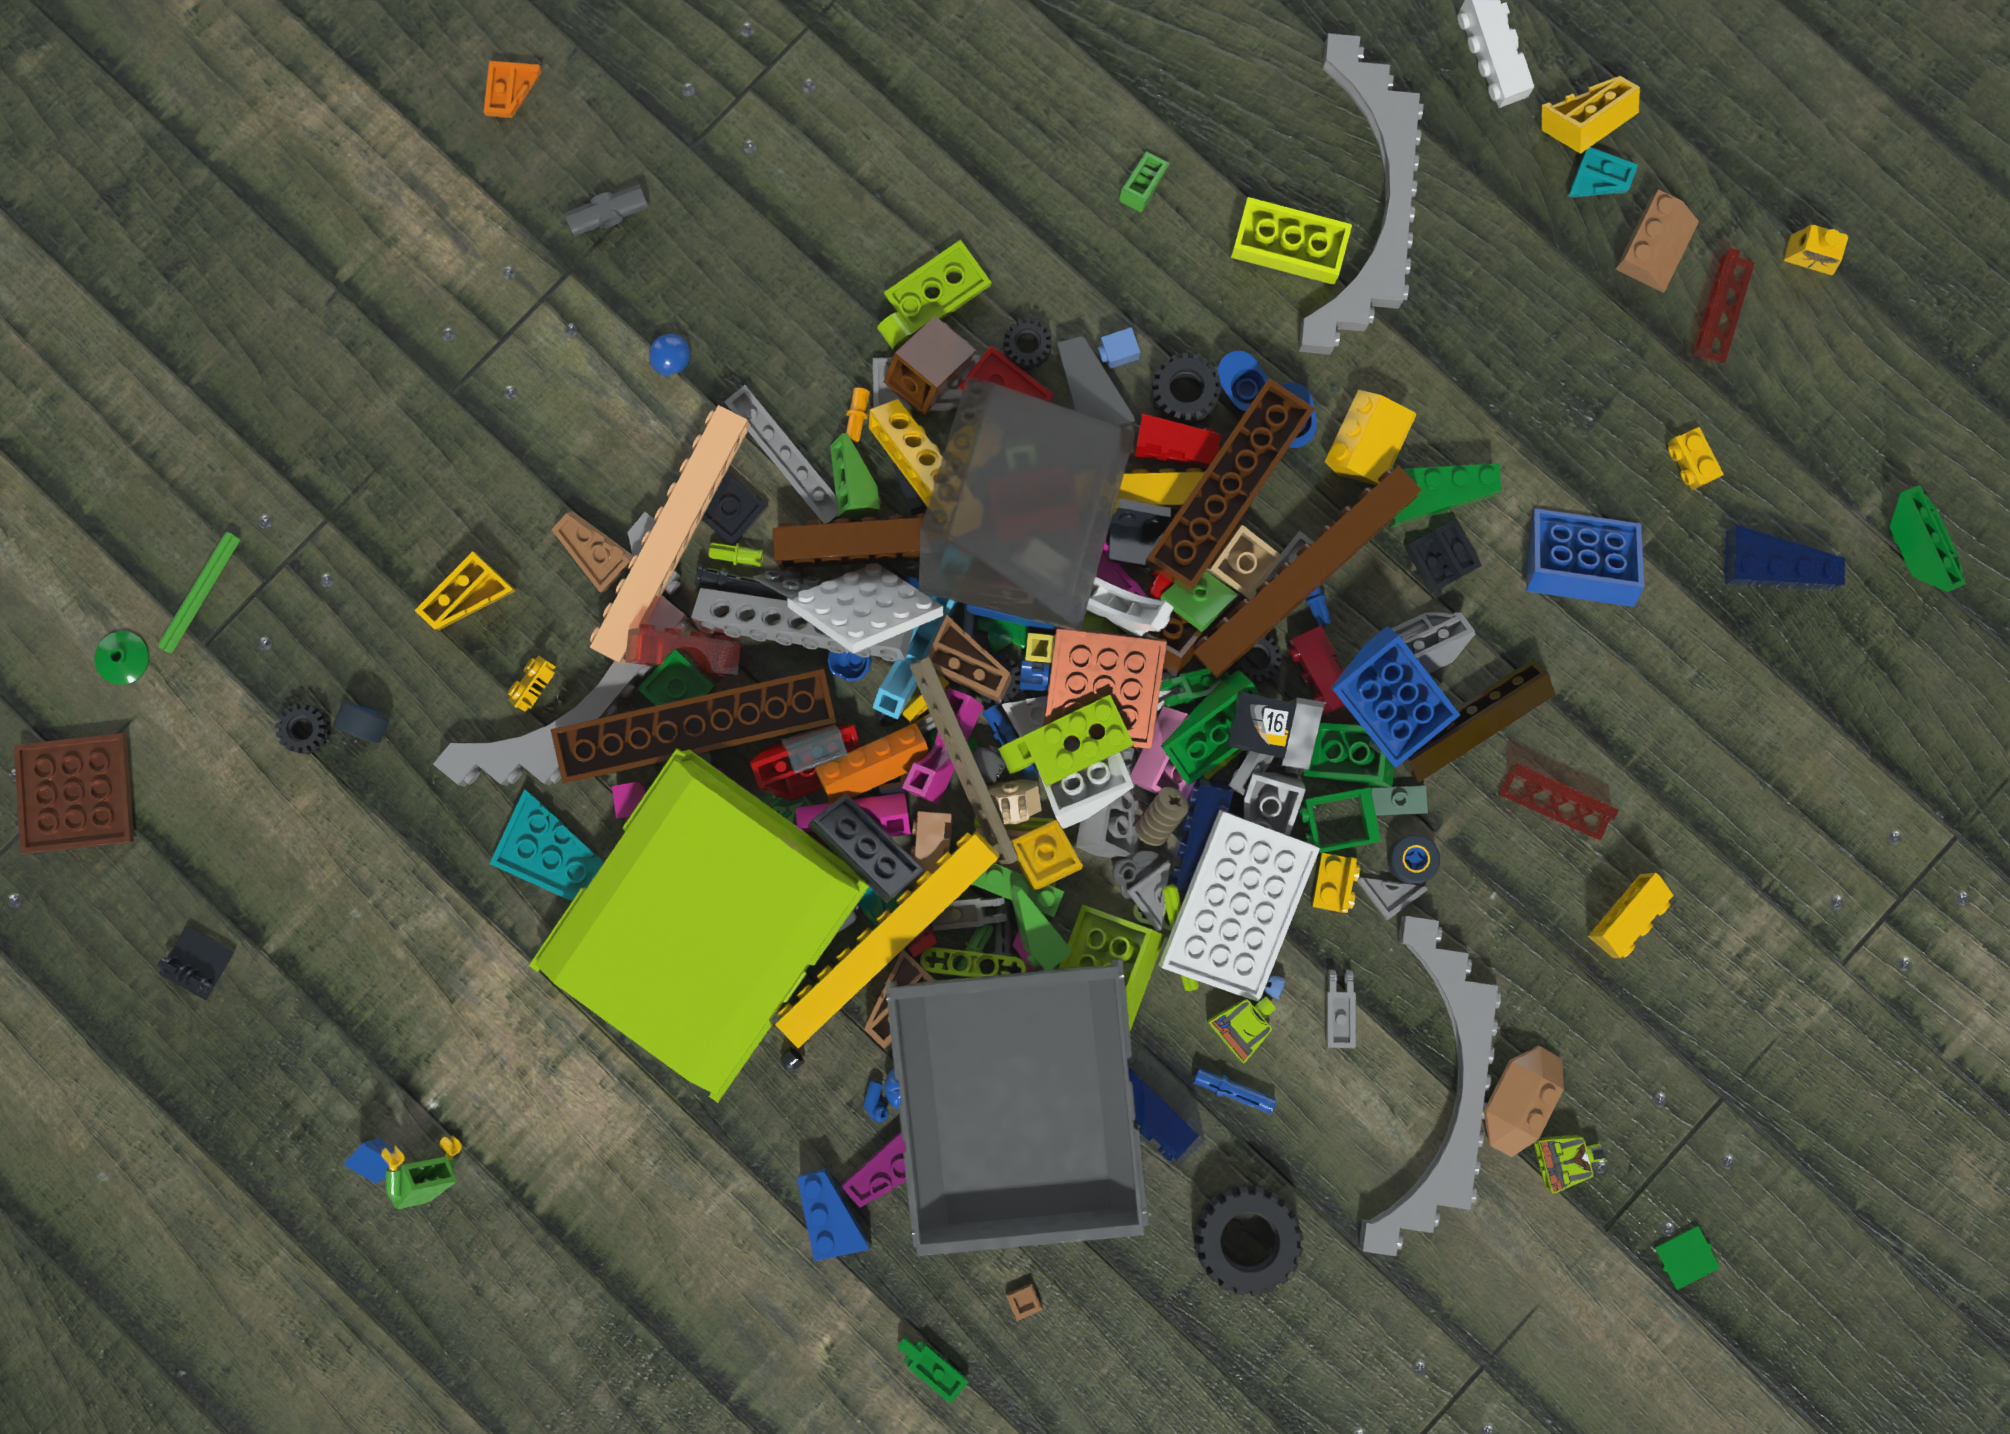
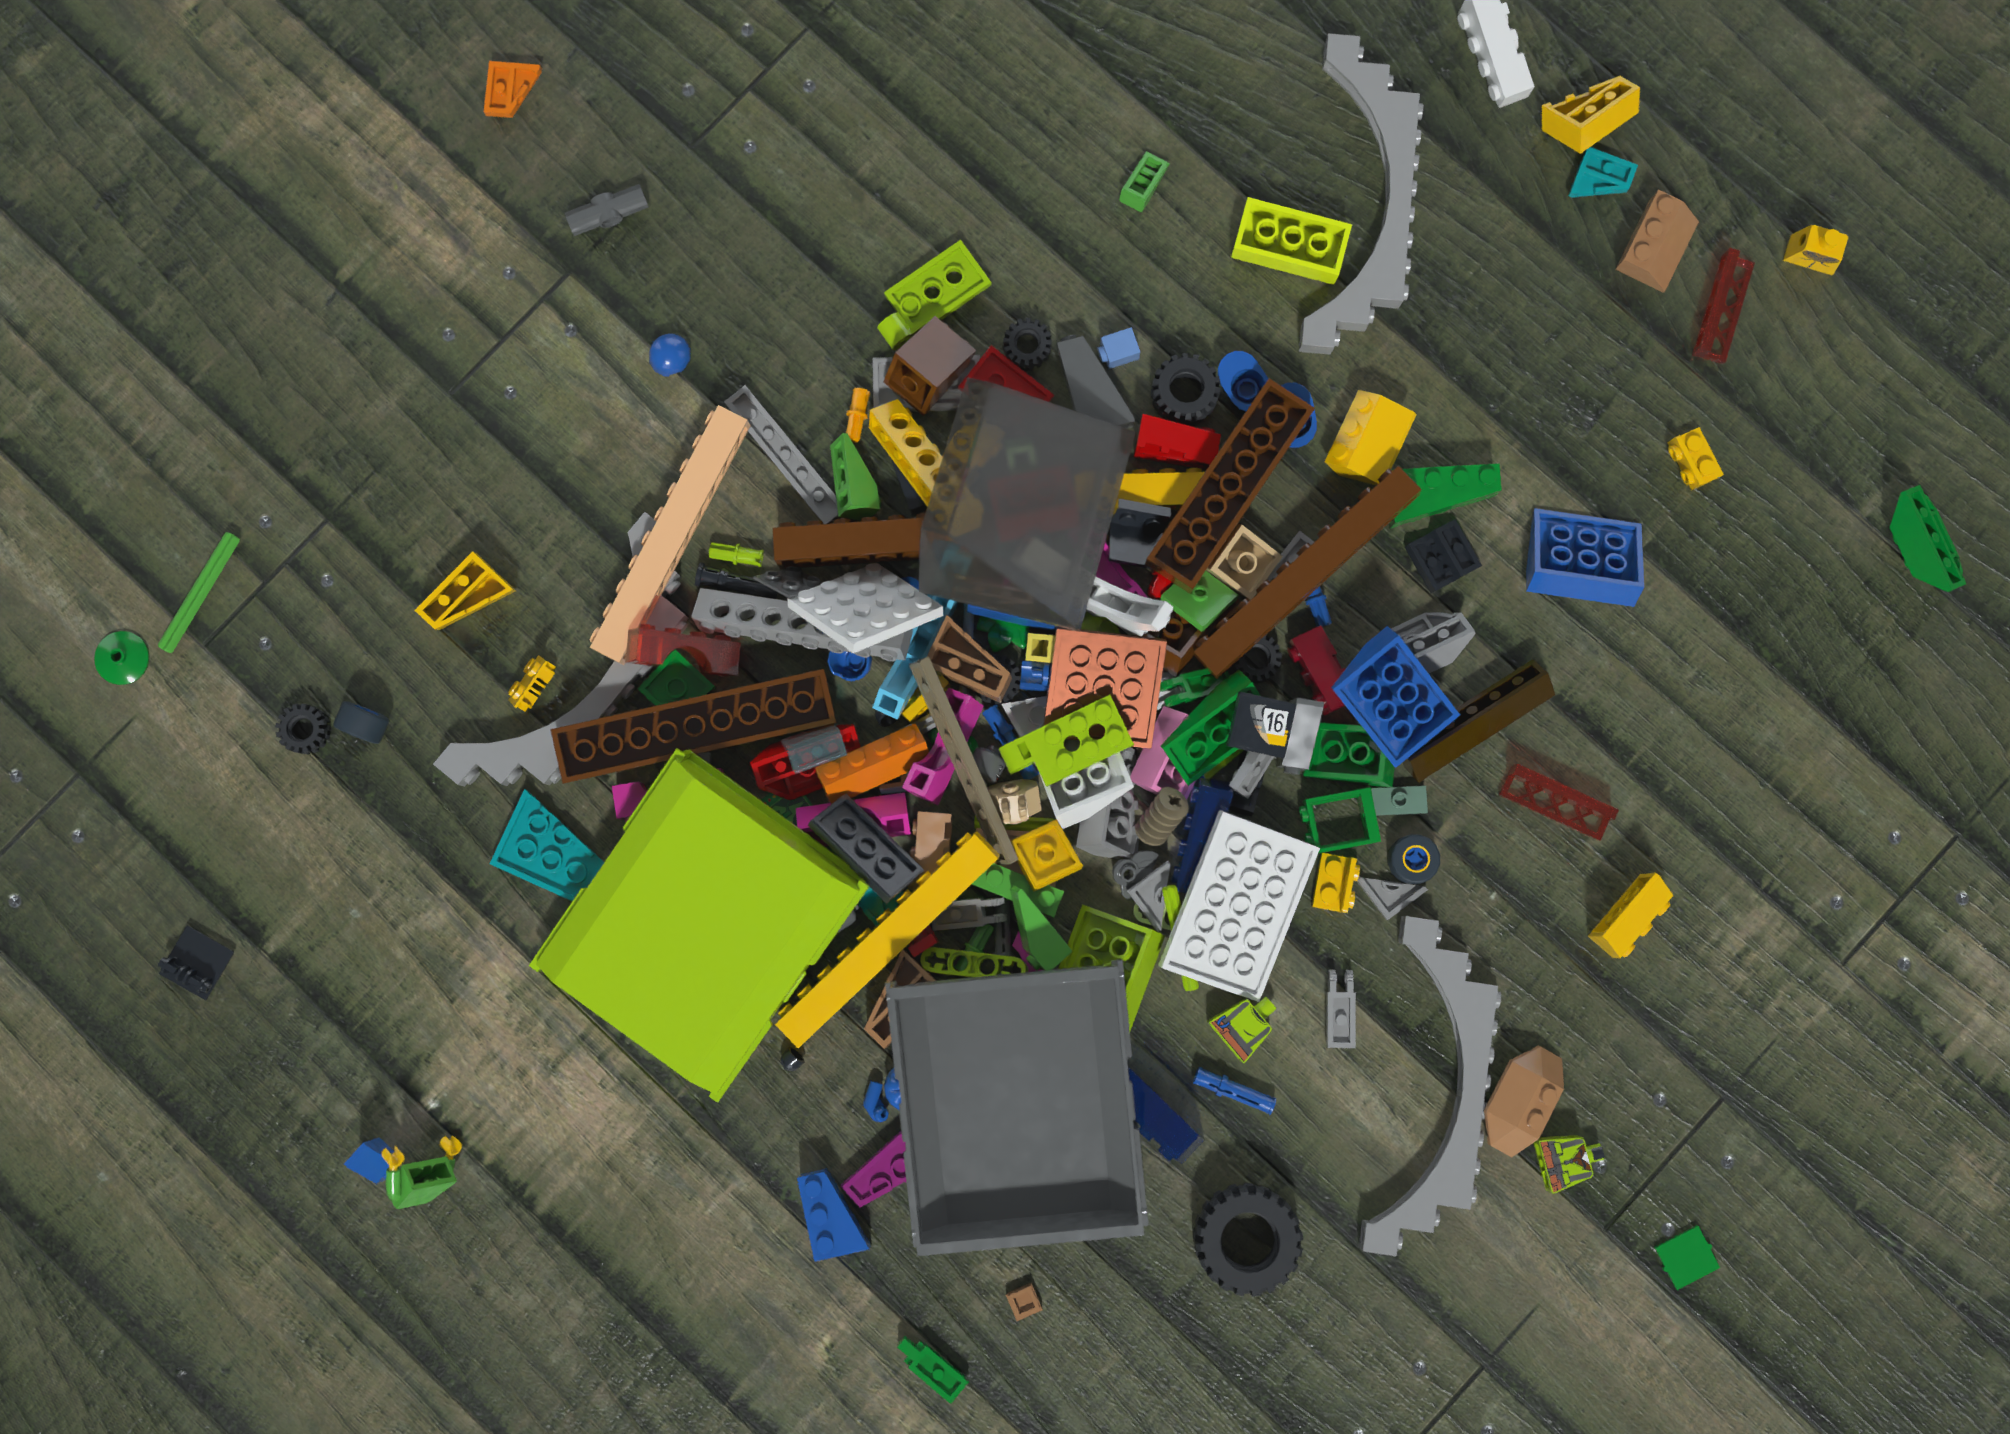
(73, 793): copper plate -> none
(592, 550): medium nougat wing -> none
(733, 510): black tile -> none
(1273, 800): light grey wedge -> none
(1276, 987): medium blue hinge -> none
(1776, 562): clear blue wedge -> none

